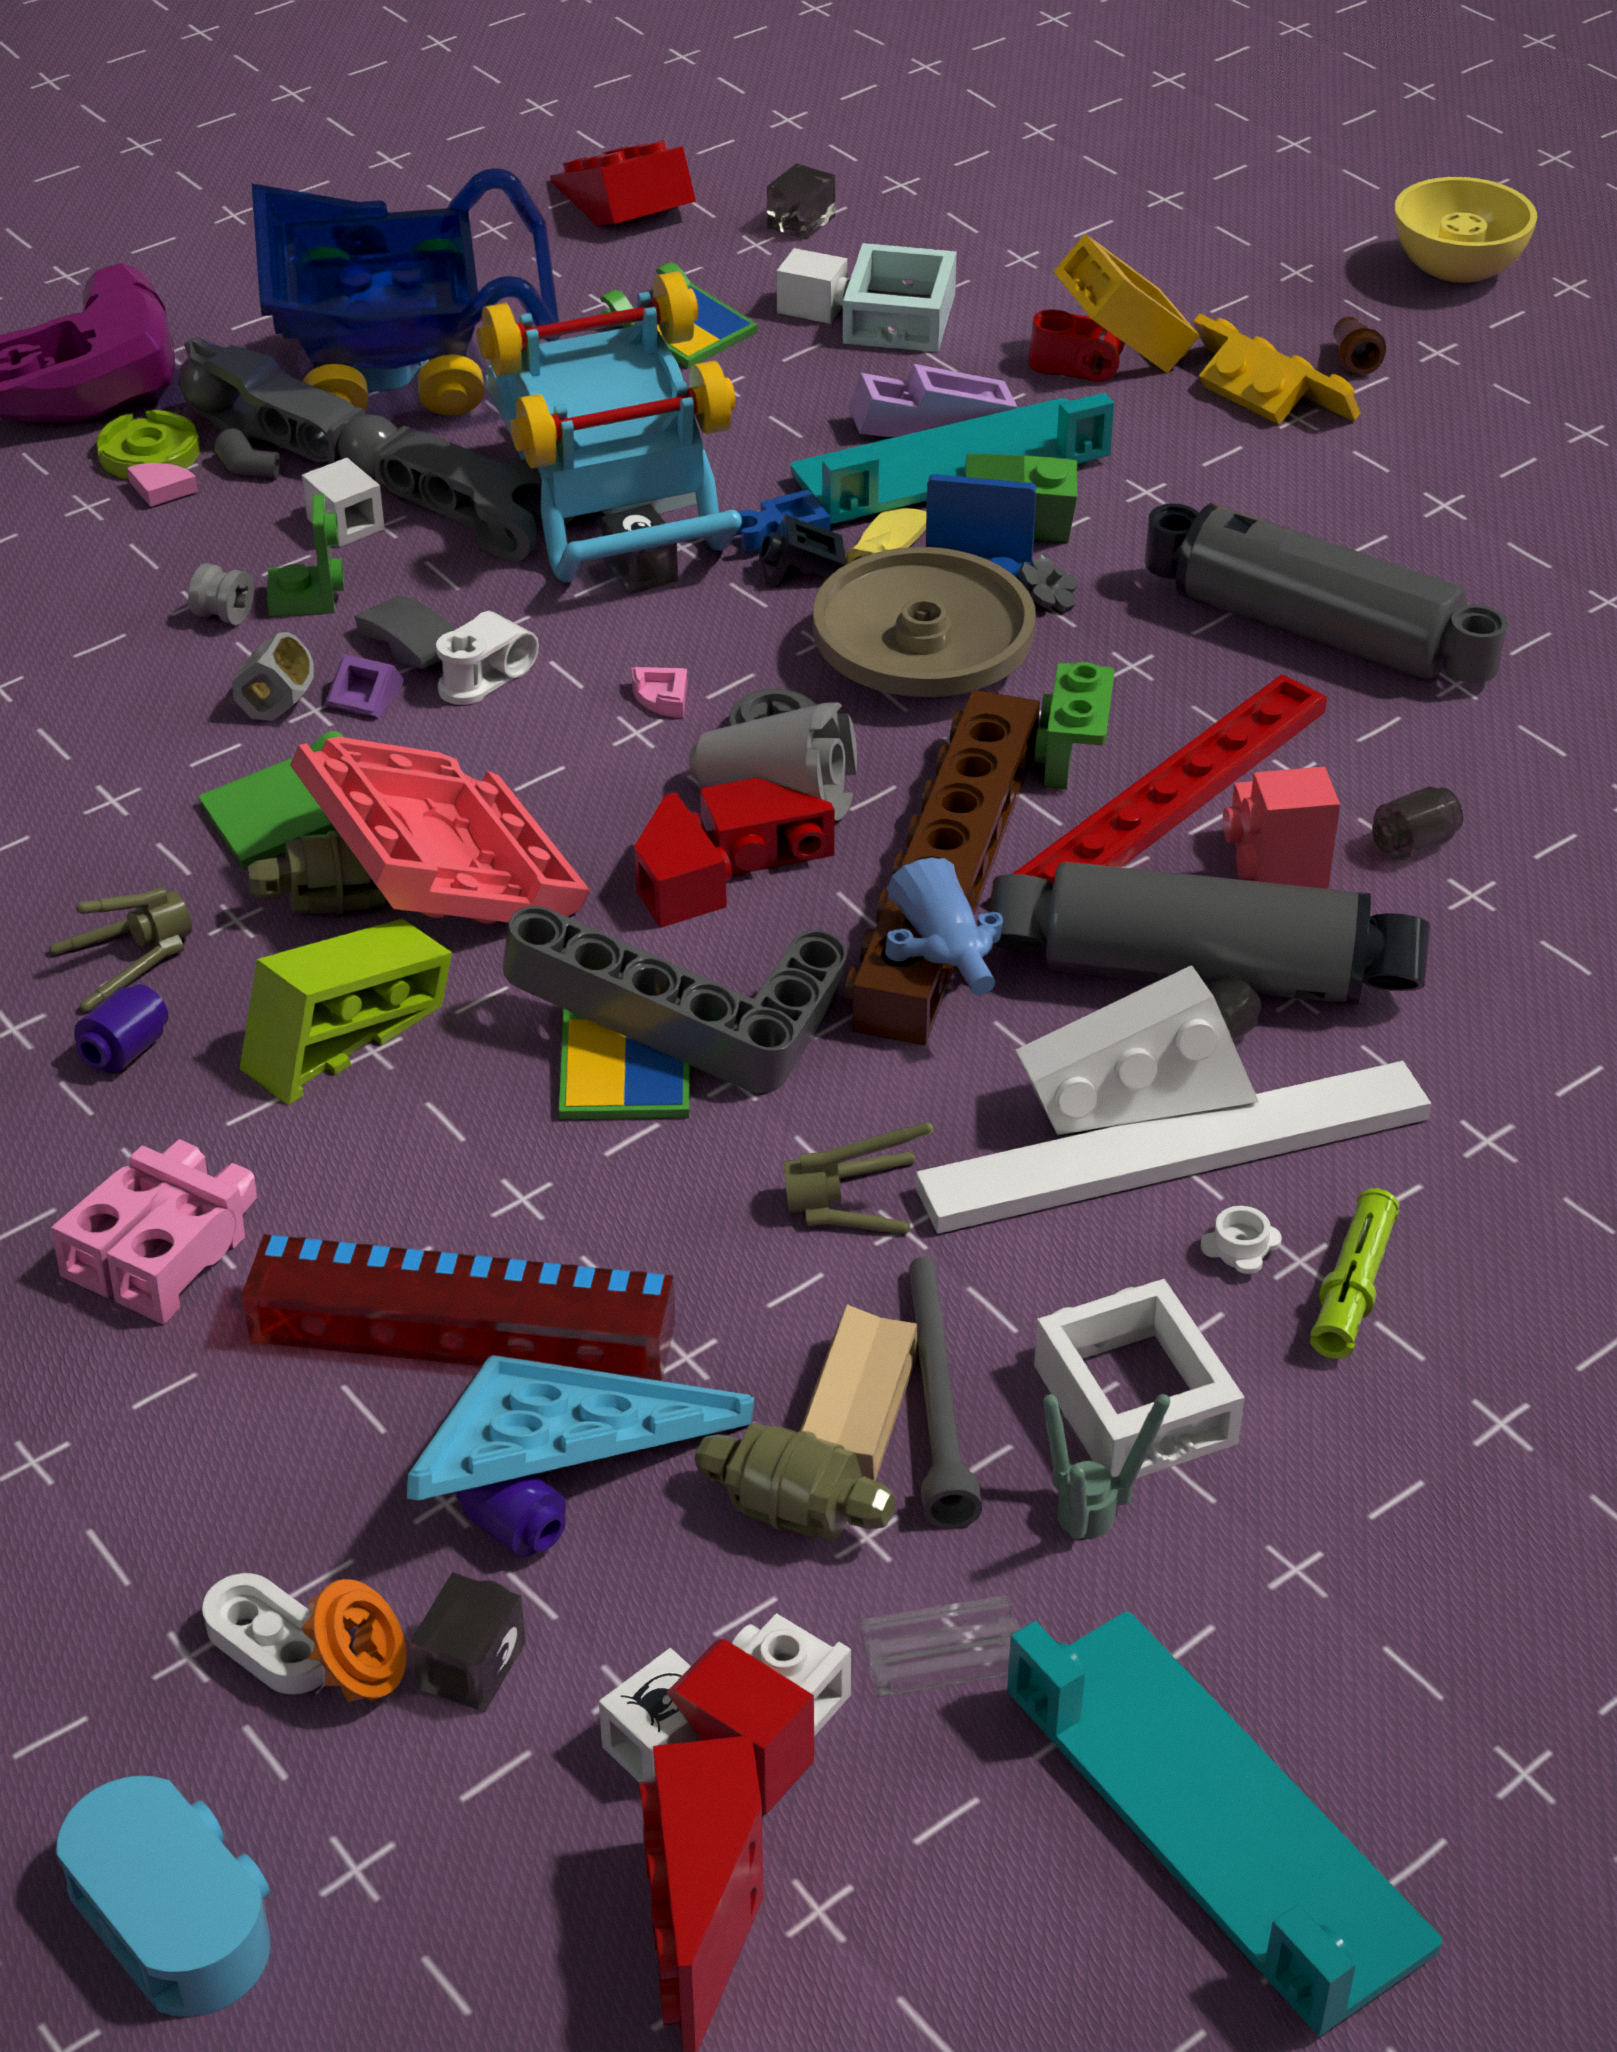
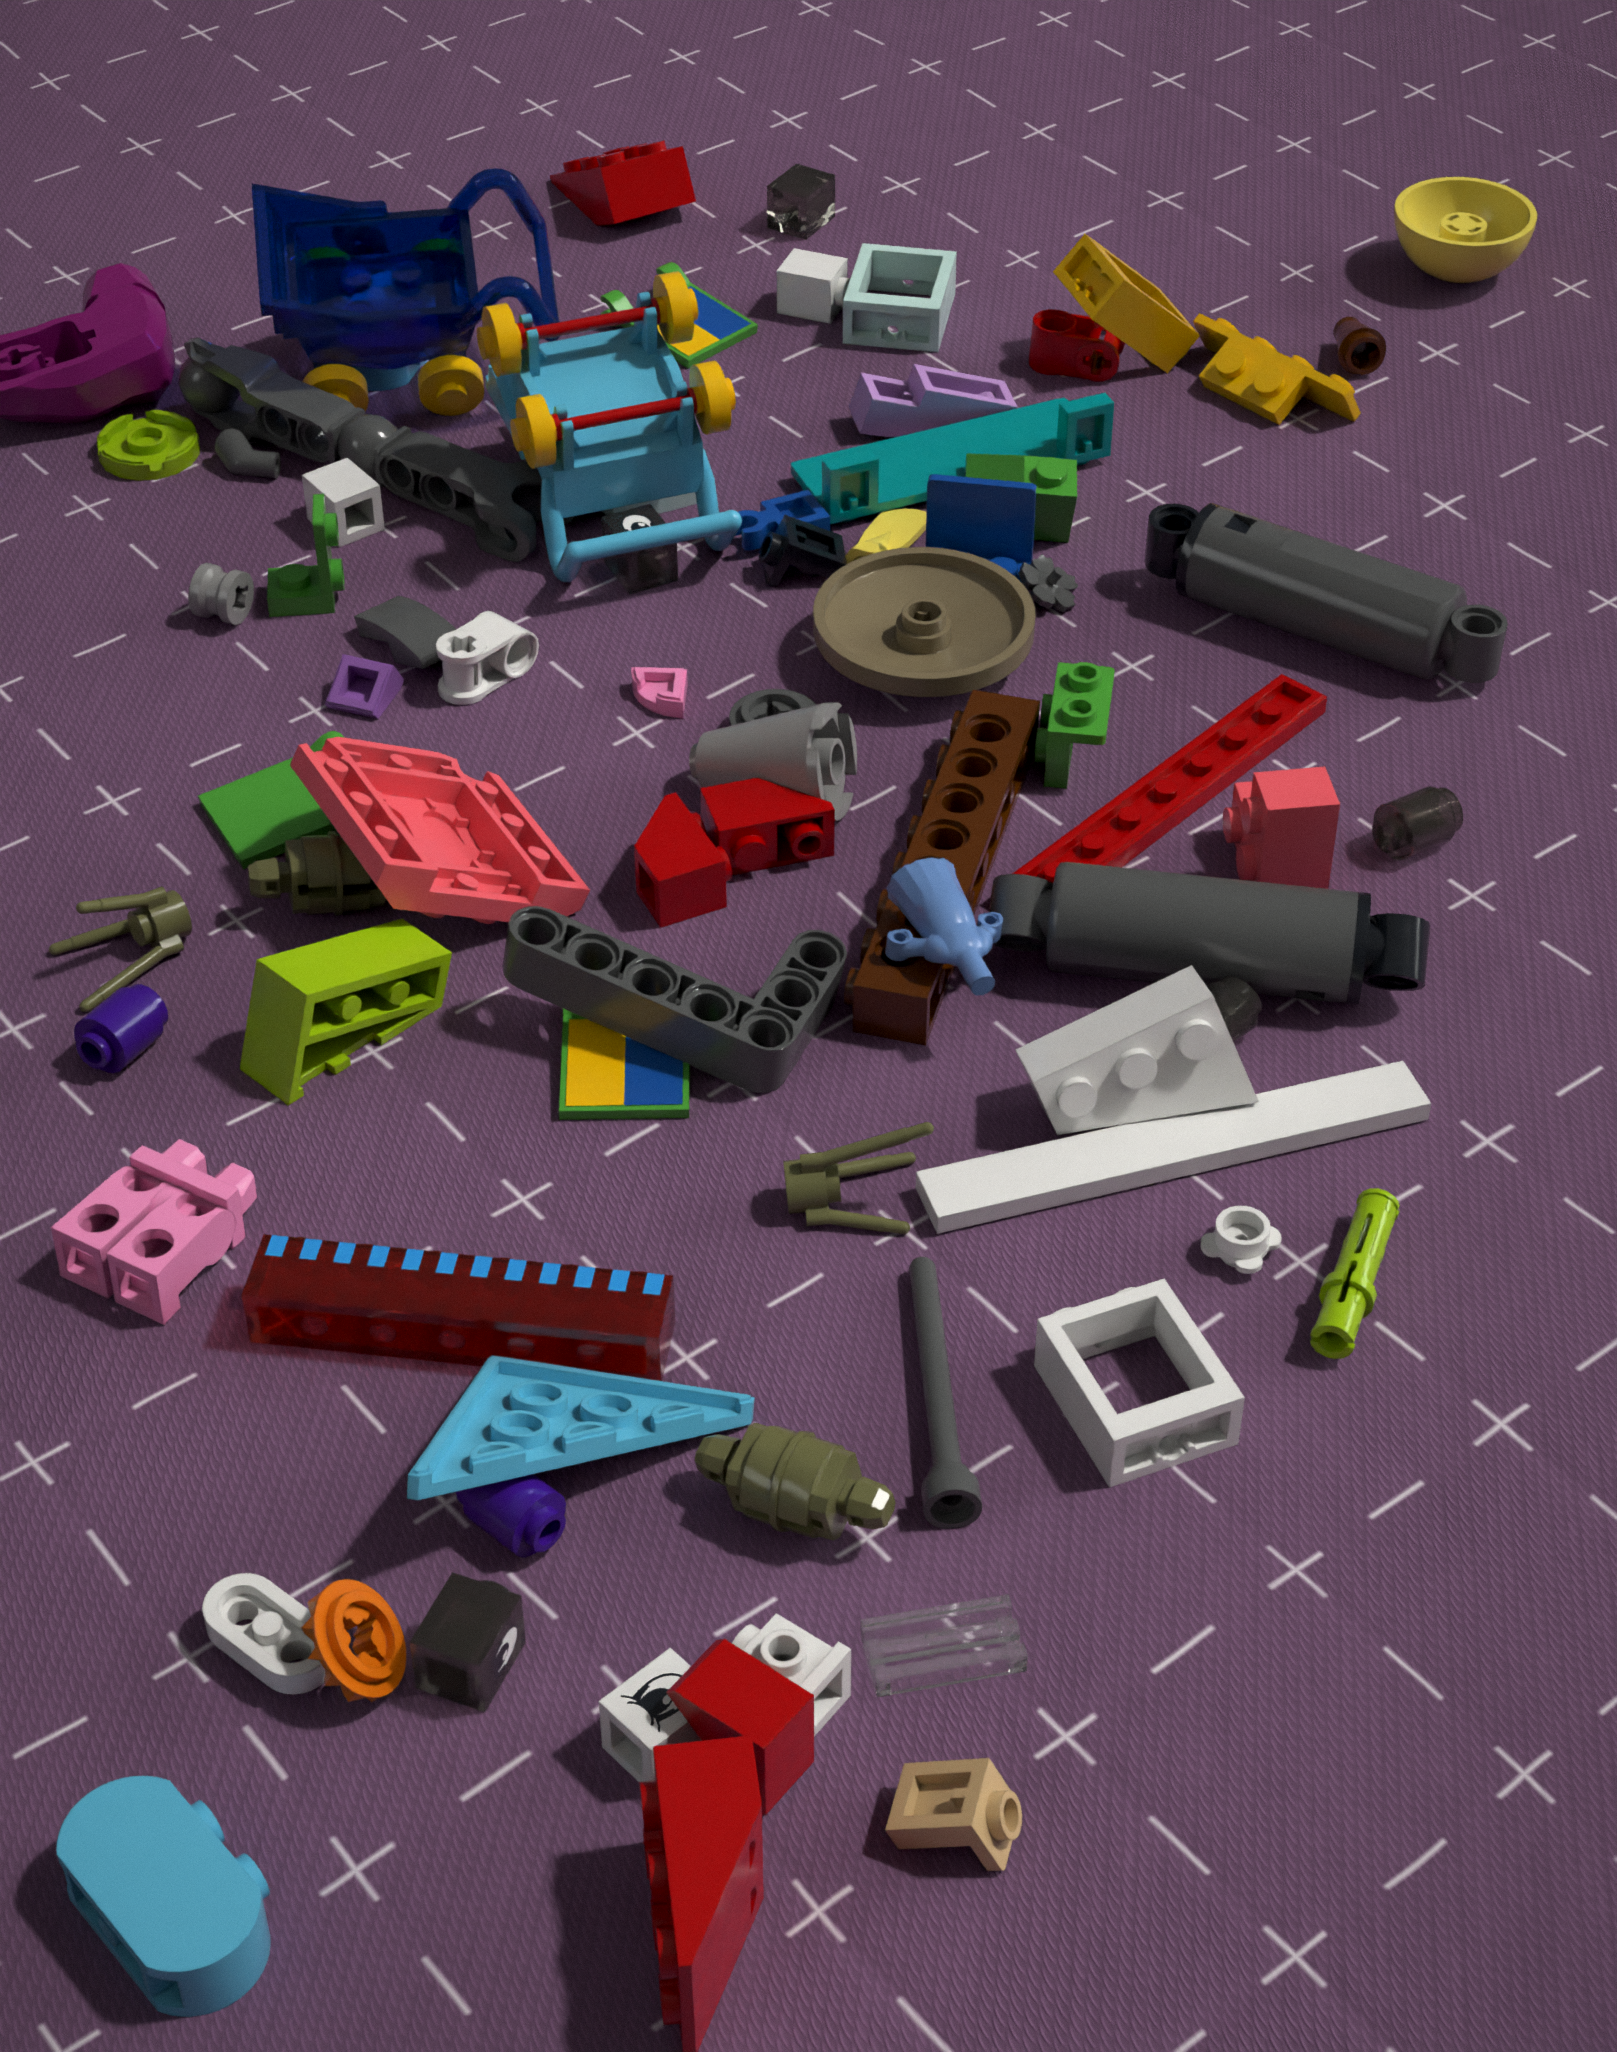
(161, 482): bright pink tile -> none
(273, 677): light grey rock -> none
(863, 1385): tan piece -> none
(955, 1807): none -> tan bracket
(1088, 1489): sand green plant -> none
(1221, 1817): teal bracket -> none

